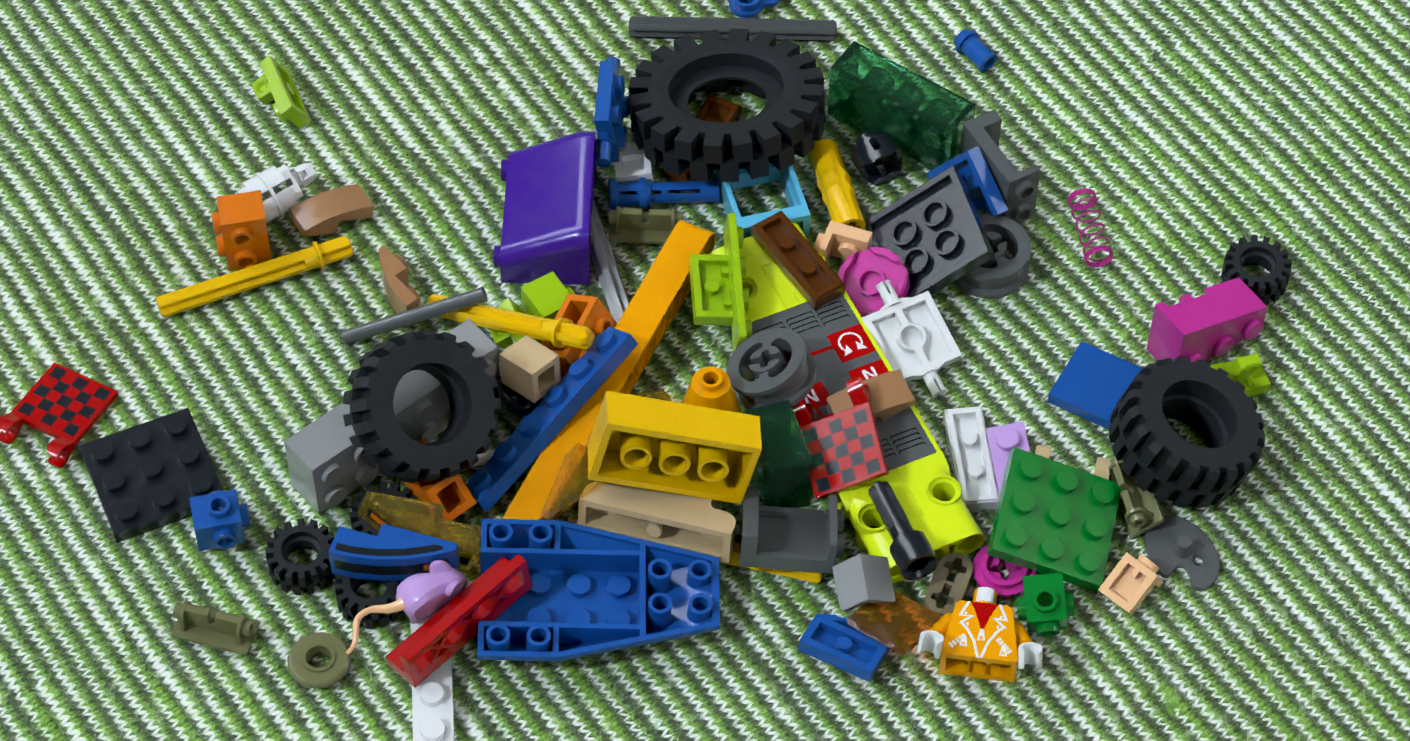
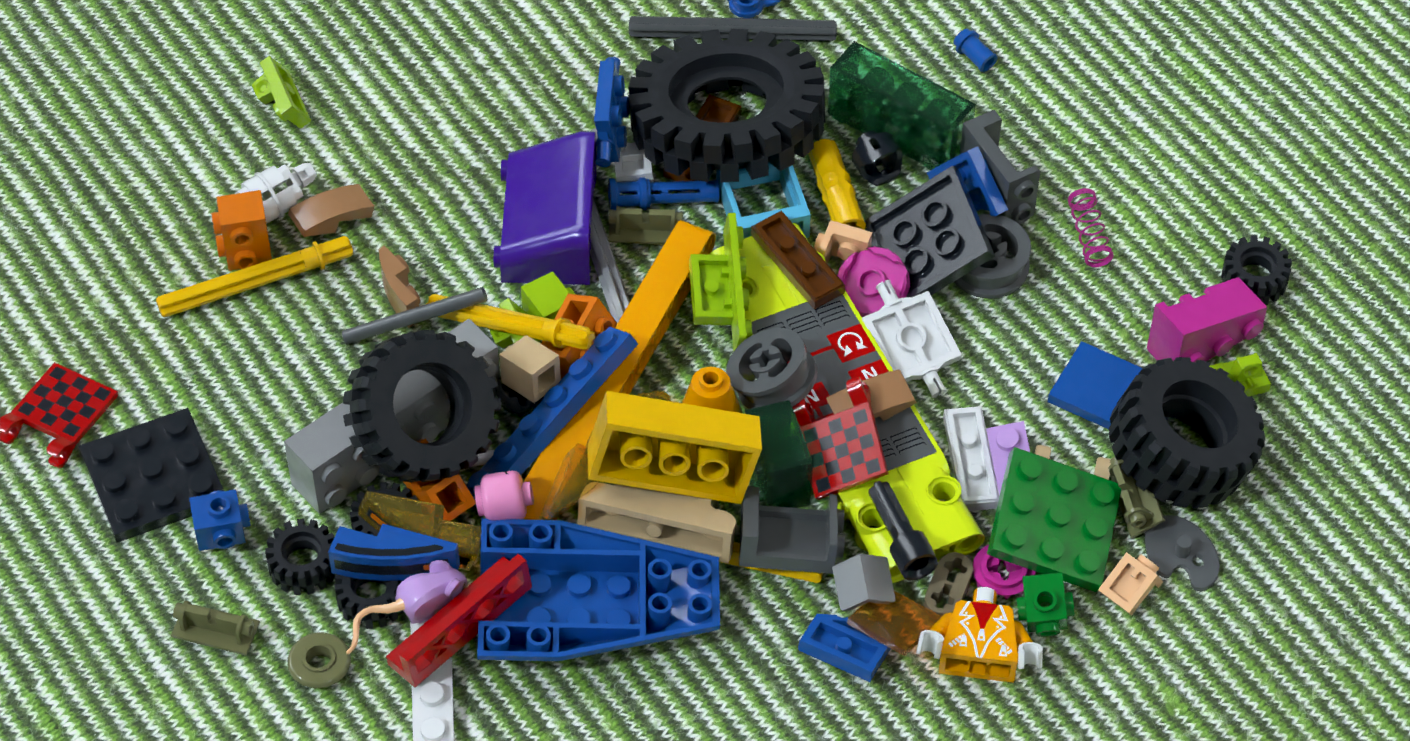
(503, 496): none -> bright pink head

